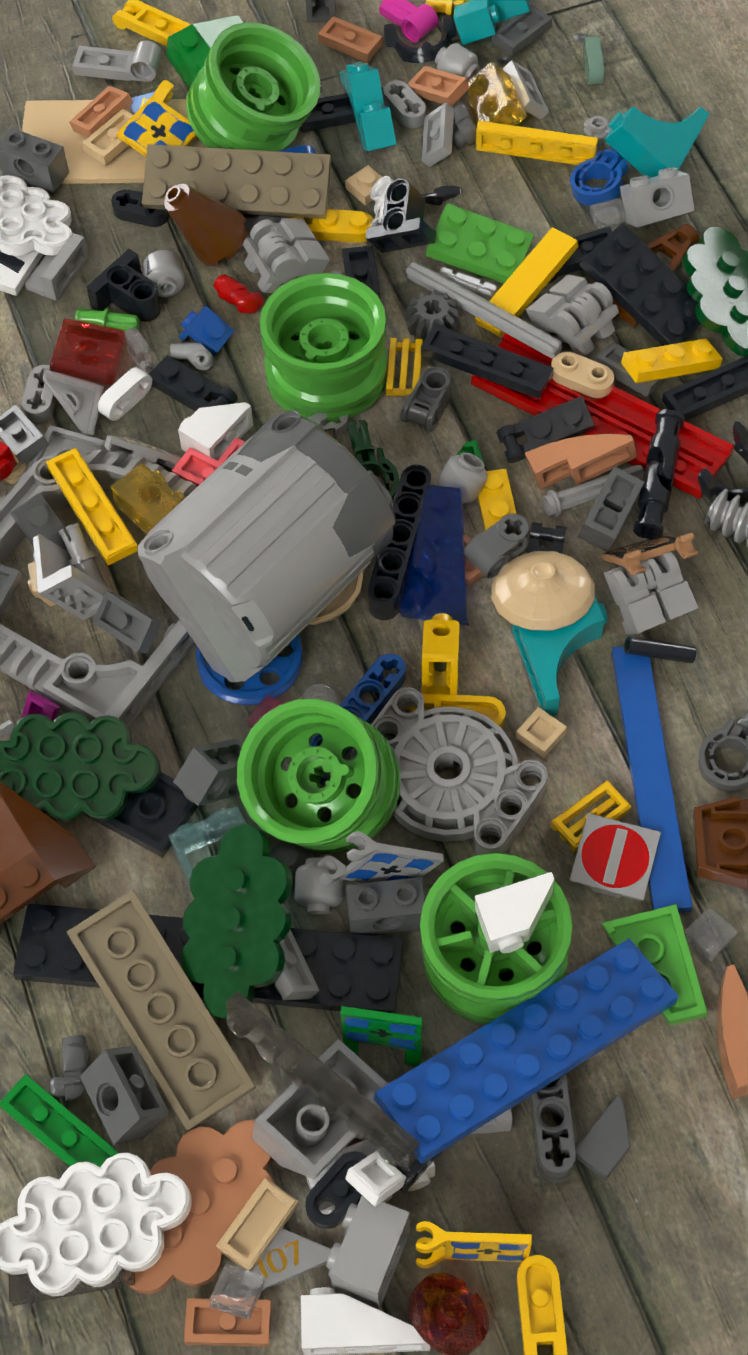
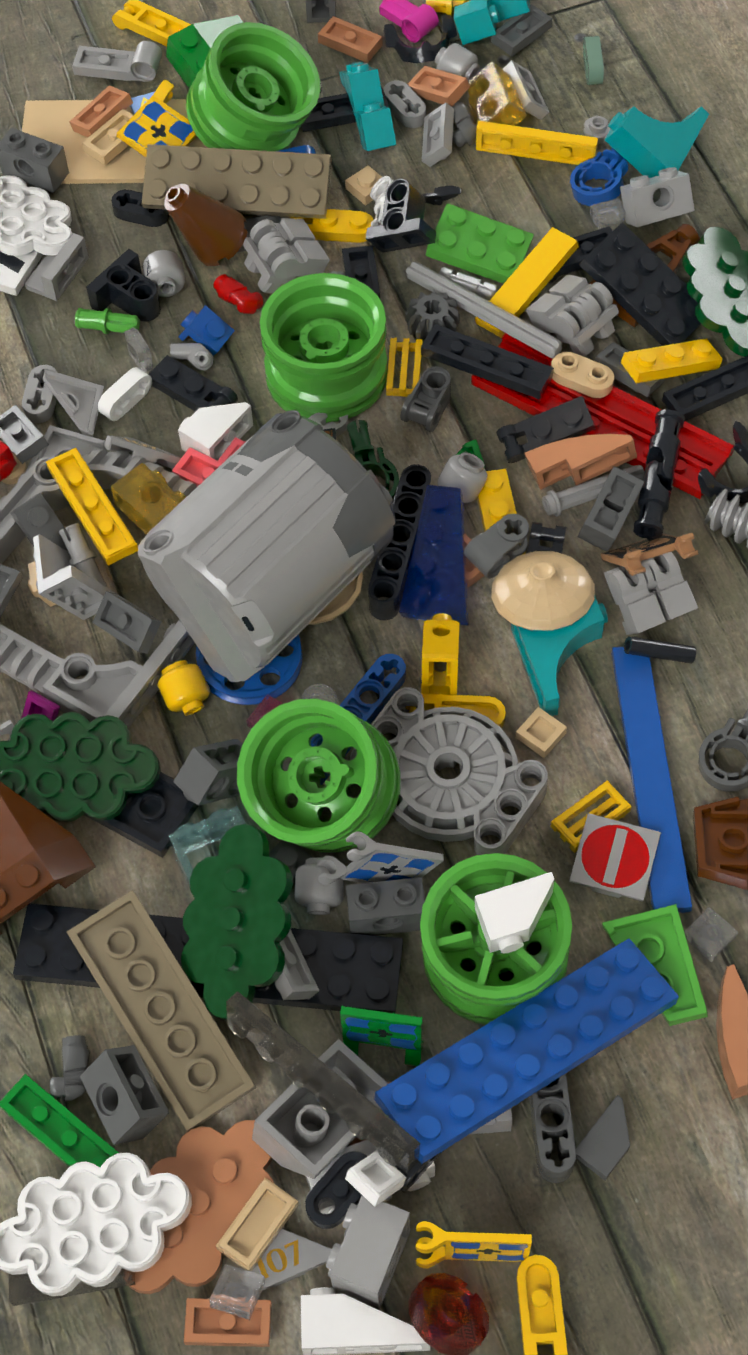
(88, 351): clear red plate -> none
(183, 687): none -> yellow head

